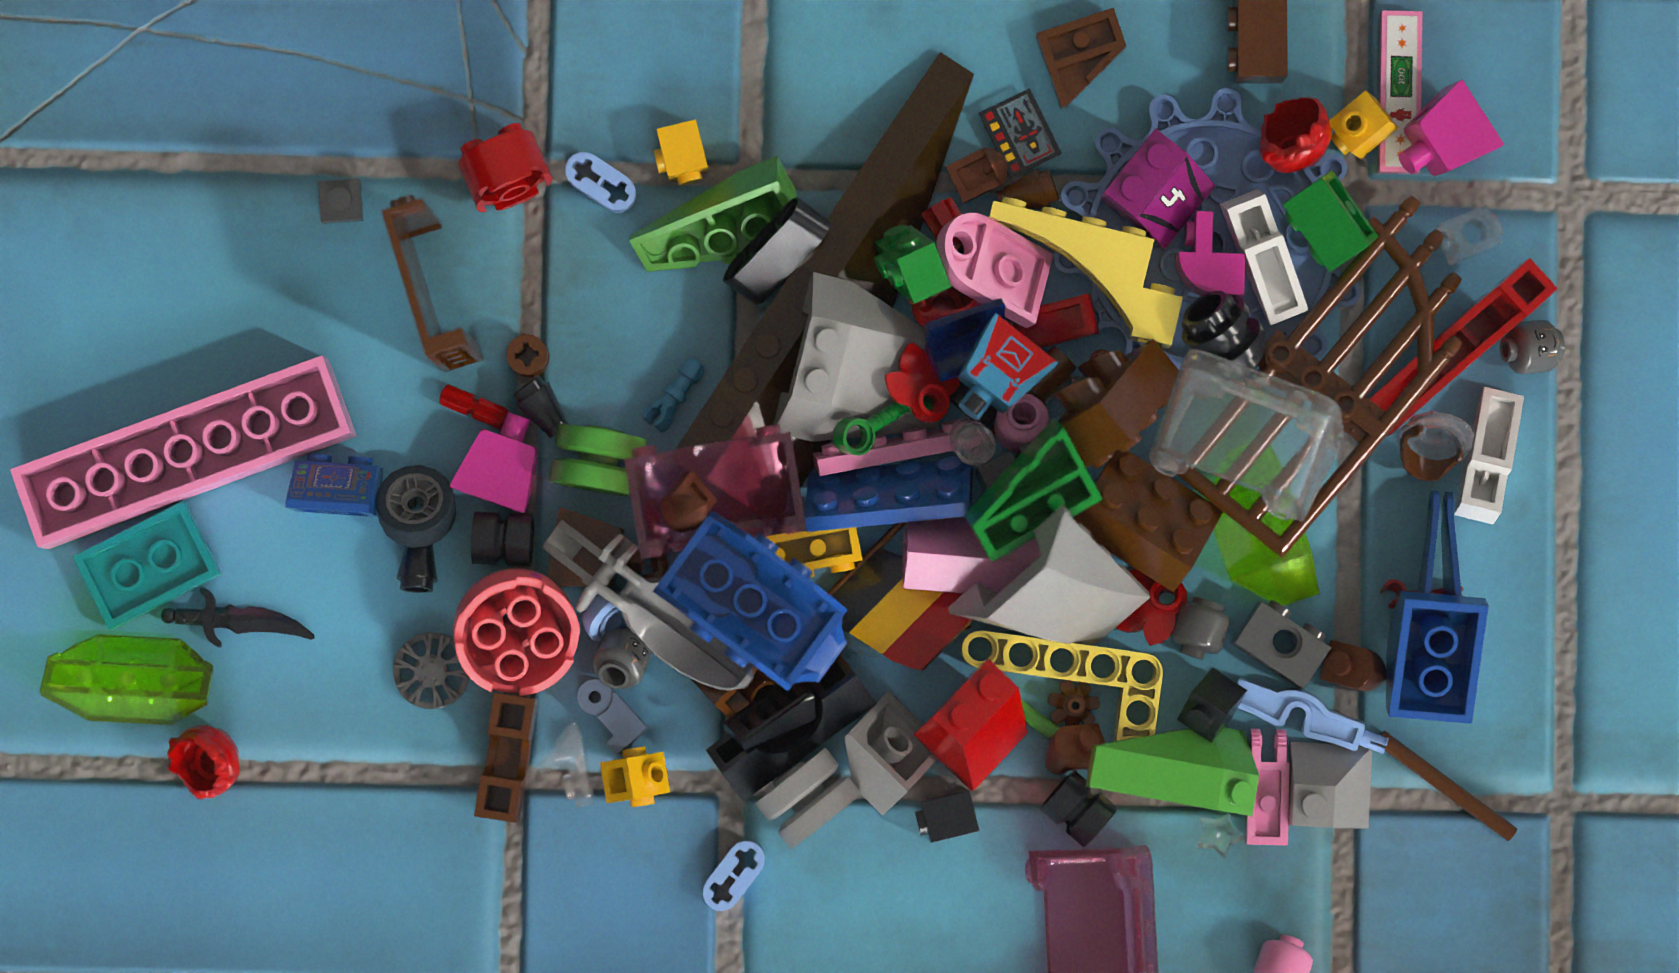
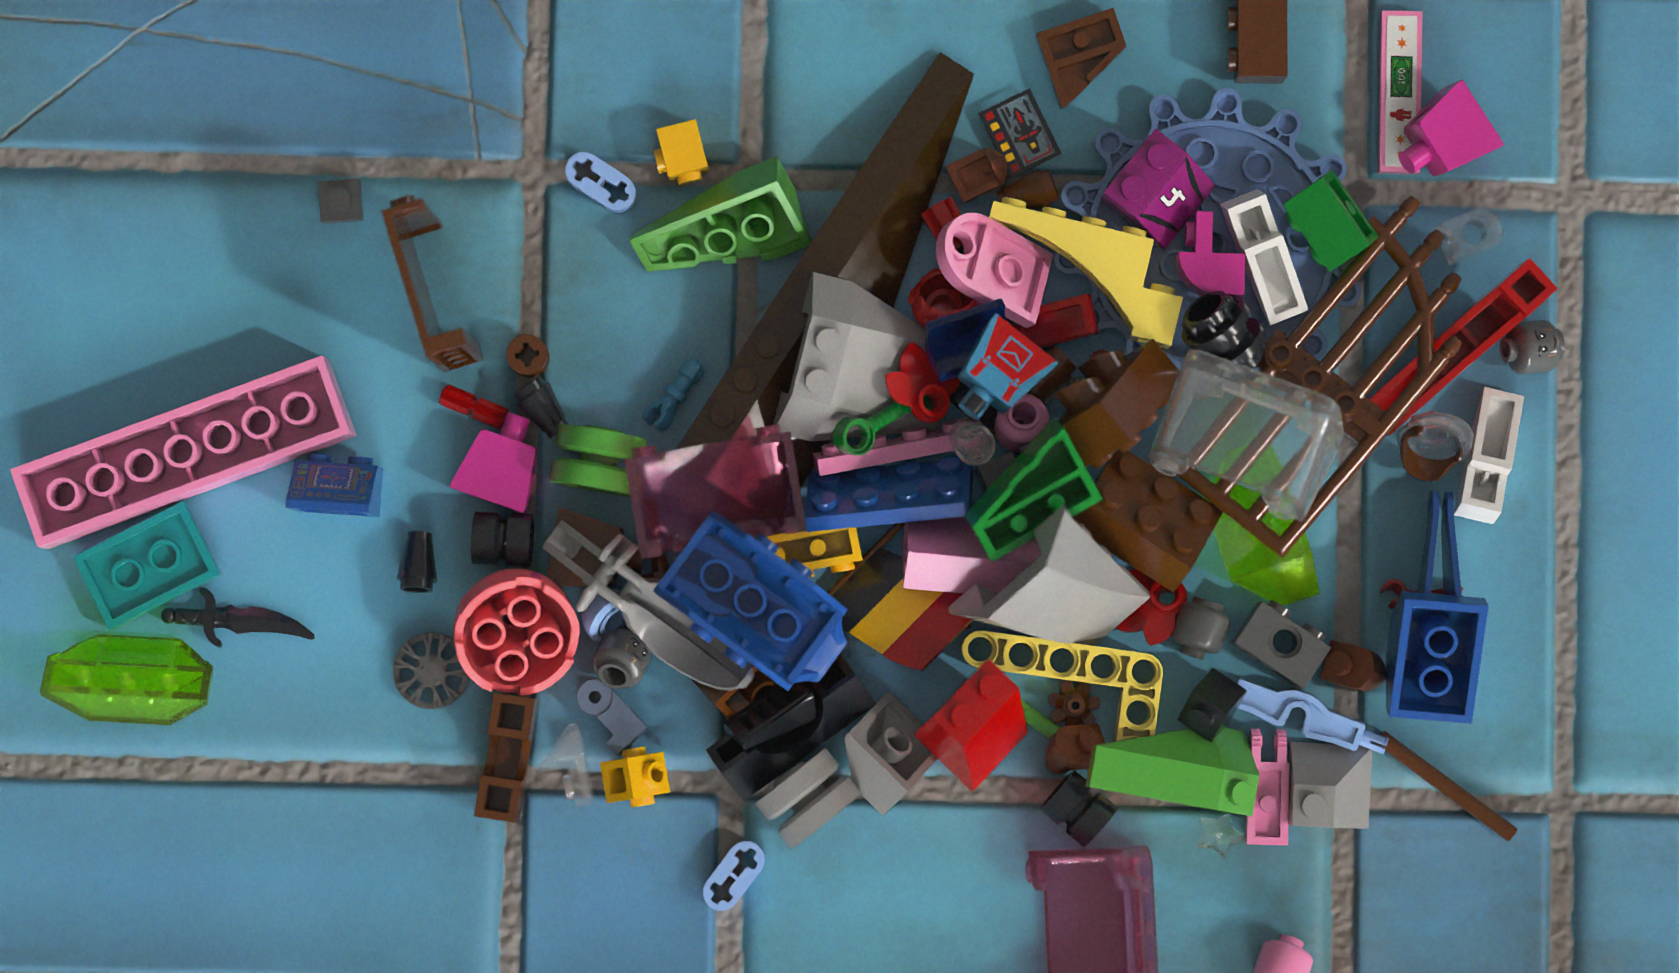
(204, 760): red hair -> none
(402, 492): wheel -> none
(503, 168): red brick -> none
(686, 503): copper plate -> none
(776, 251): black beam -> none
(911, 263): green brick -> none
(947, 816): black brick -> none
(1295, 135): red hair -> none
(1361, 126): yellow brick -> none

